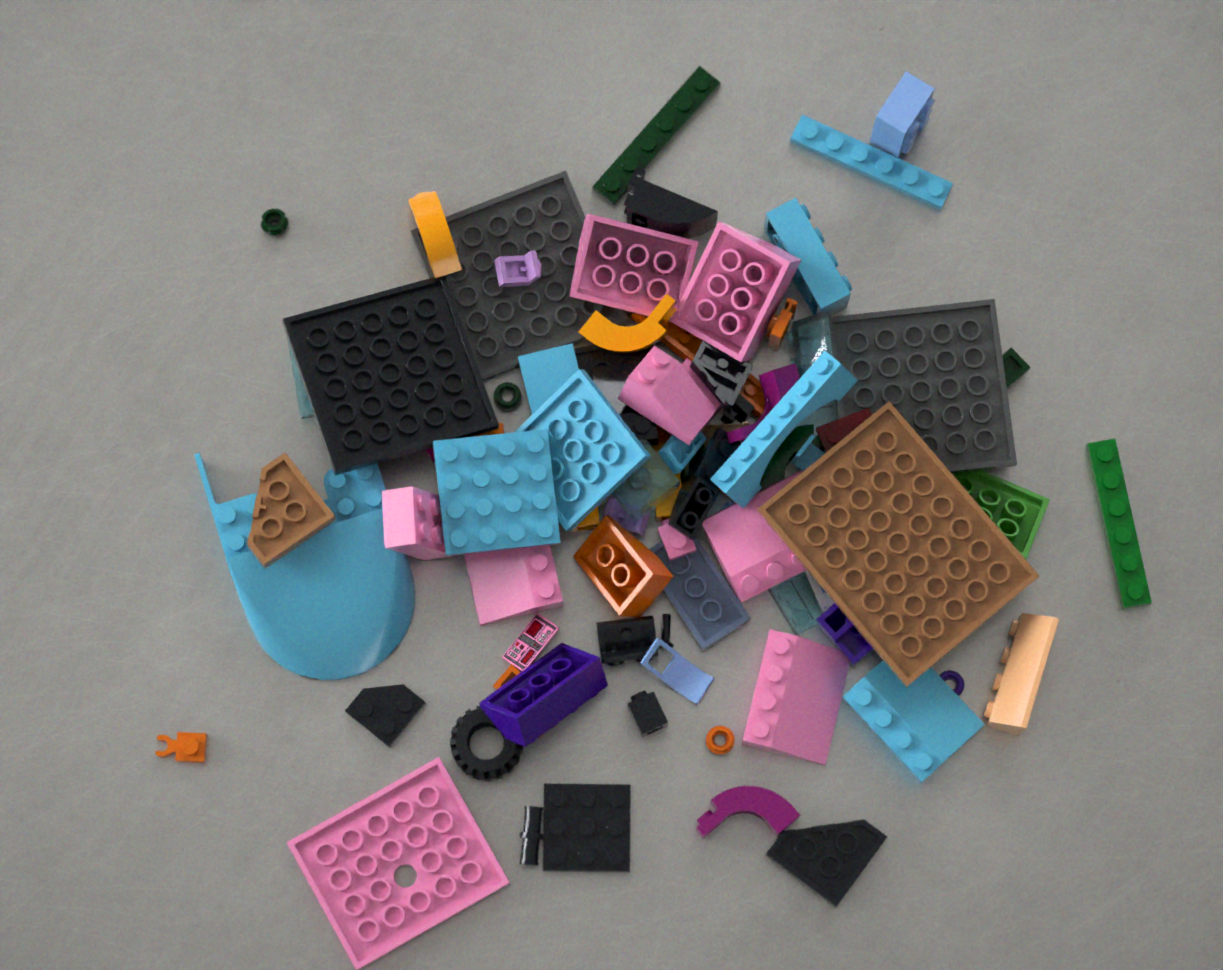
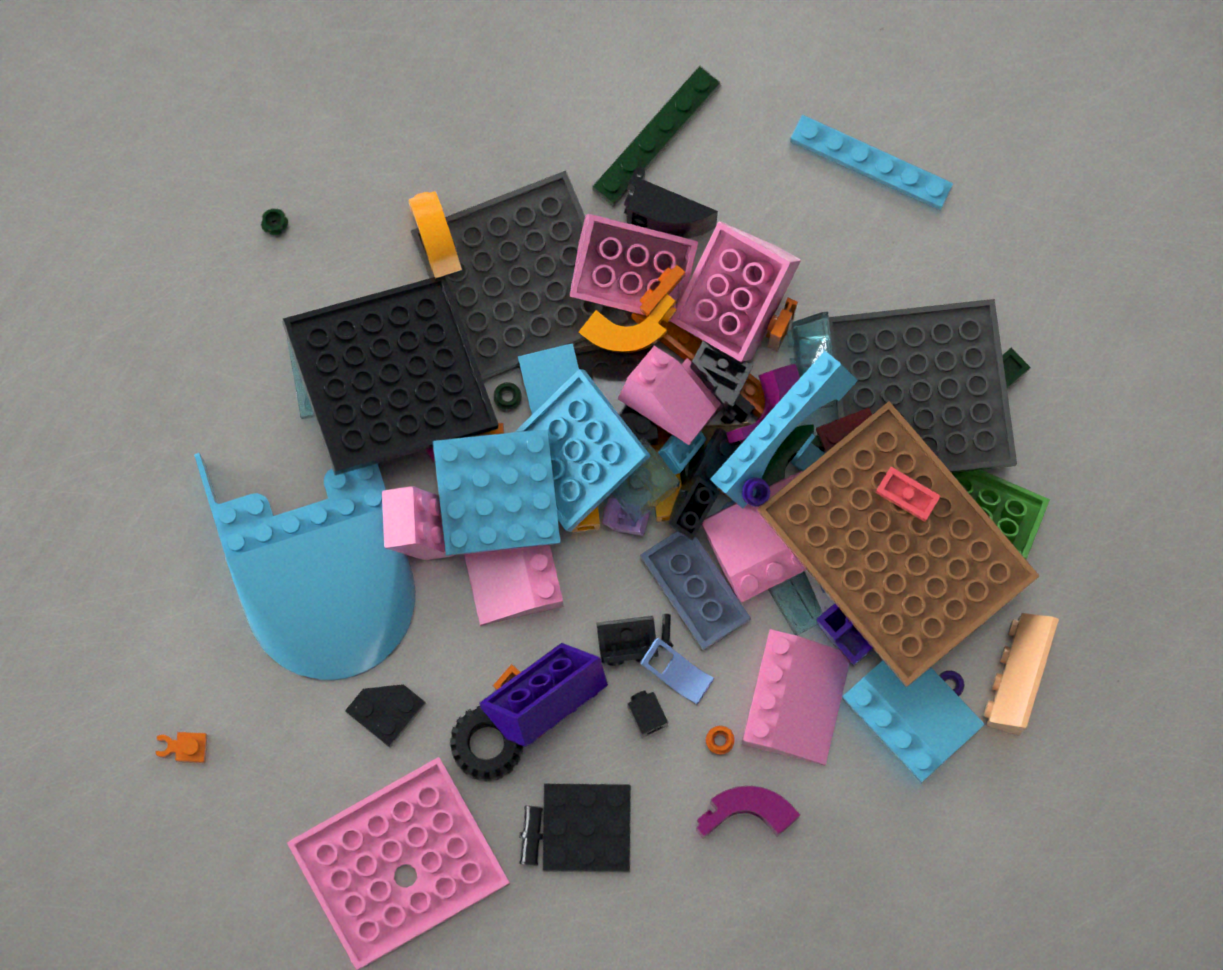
(285, 512): medium nougat plate -> none
(518, 269): lavender bracket -> none
(531, 642): slope -> none
(622, 568): orange slope -> none
(669, 280): none -> orange plate
(674, 542): bright pink bracket -> none
(762, 492): none -> dark purple plate
(817, 273): medium azure brick -> none
(827, 855): black plate -> none
(903, 115): light blue brick -> none
(908, 494): none -> coral plate
(1118, 524): green plate -> none

